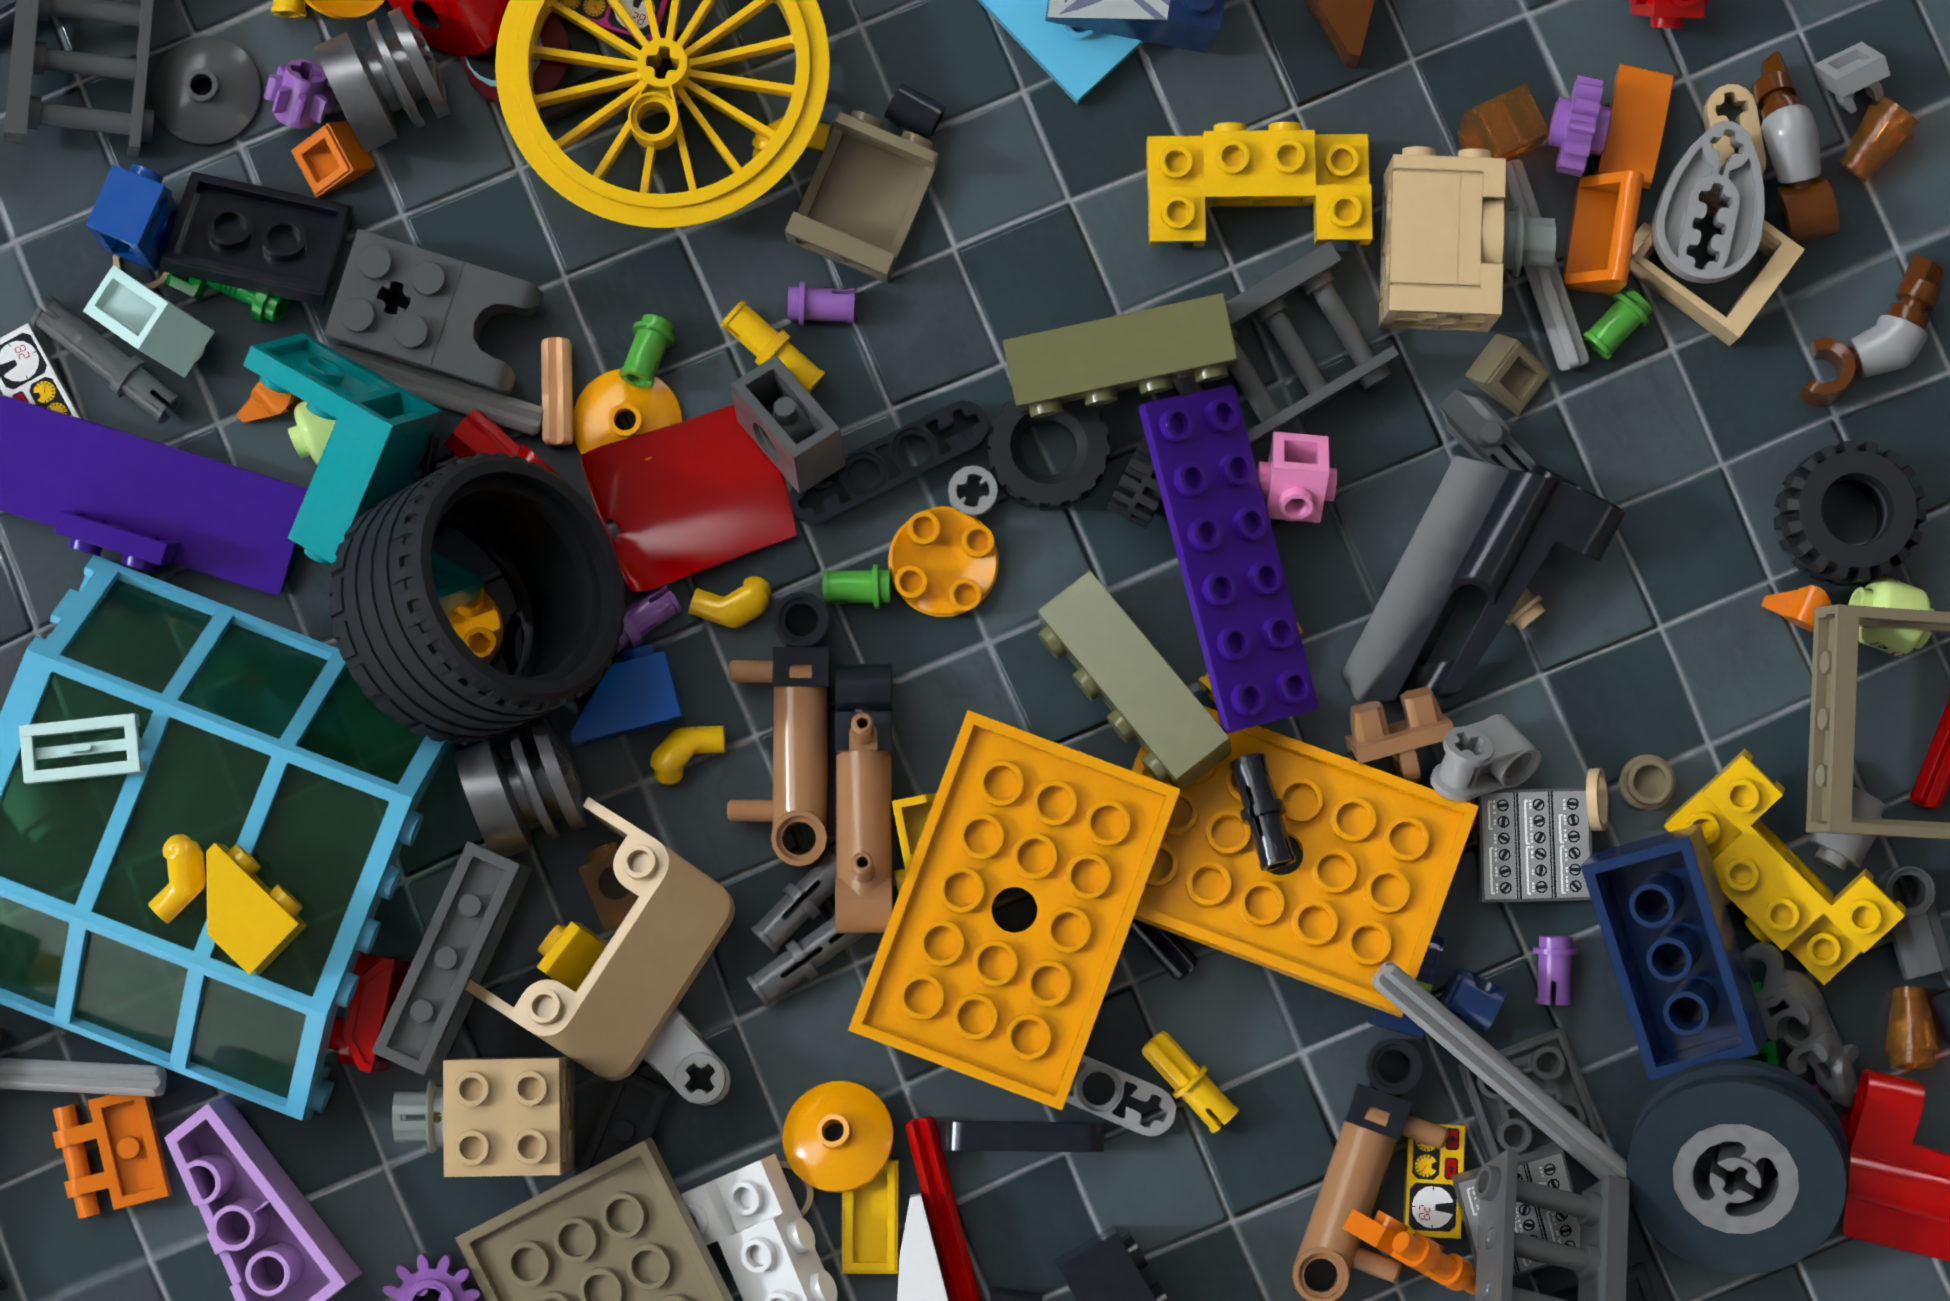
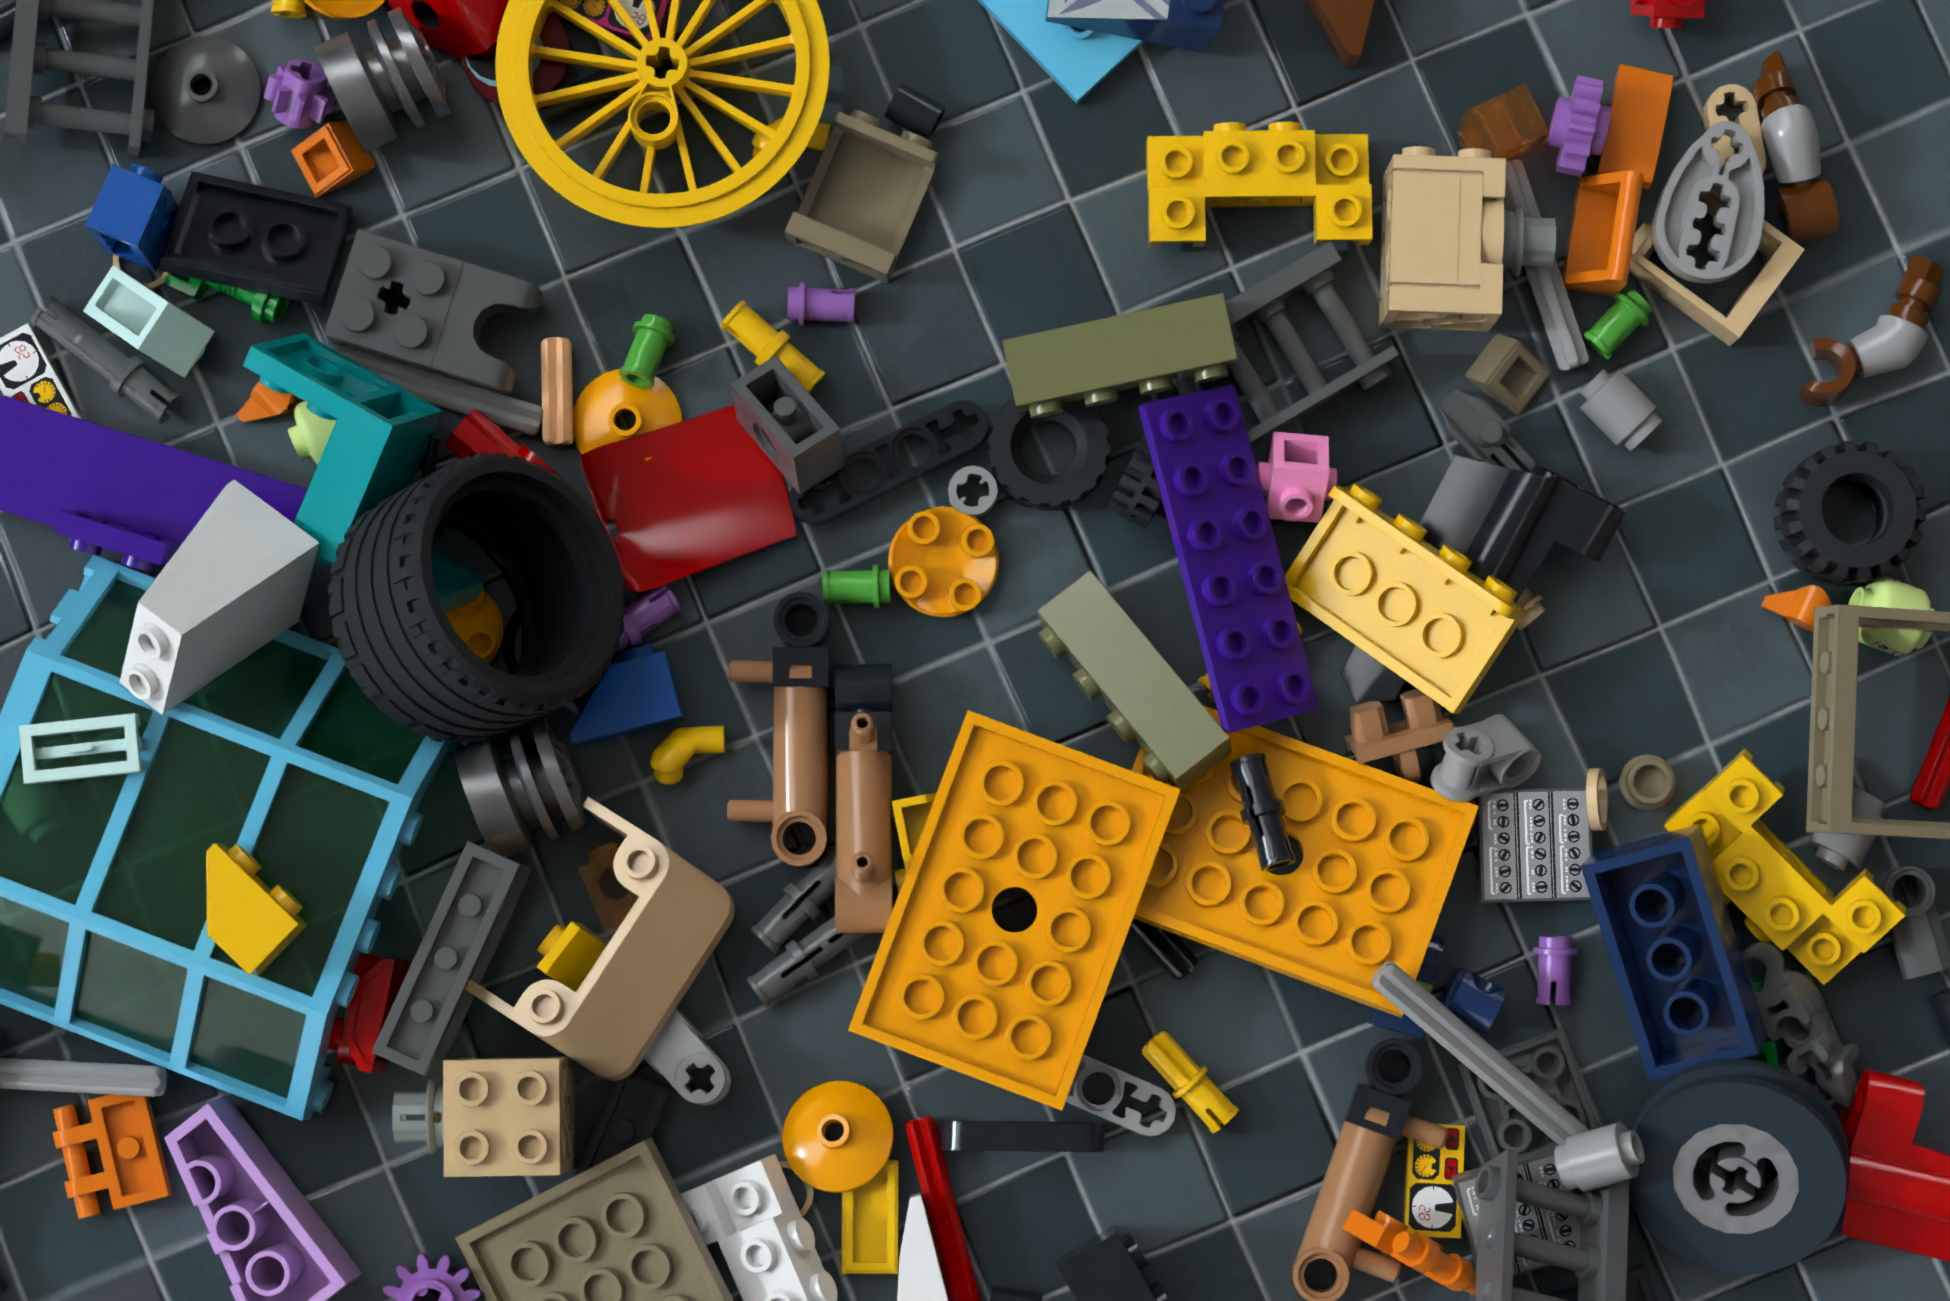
(185, 876): yellow arm -> none
(218, 598): none -> white slope
(735, 608): yellow arm -> none
(1403, 597): none -> yellow bracket
(1599, 1157): none -> light grey brick
(1619, 409): none -> light grey brick
(1852, 71): light grey tile -> none
(1878, 138): clear orange cone -> none
(1911, 1031): clear orange cone -> none

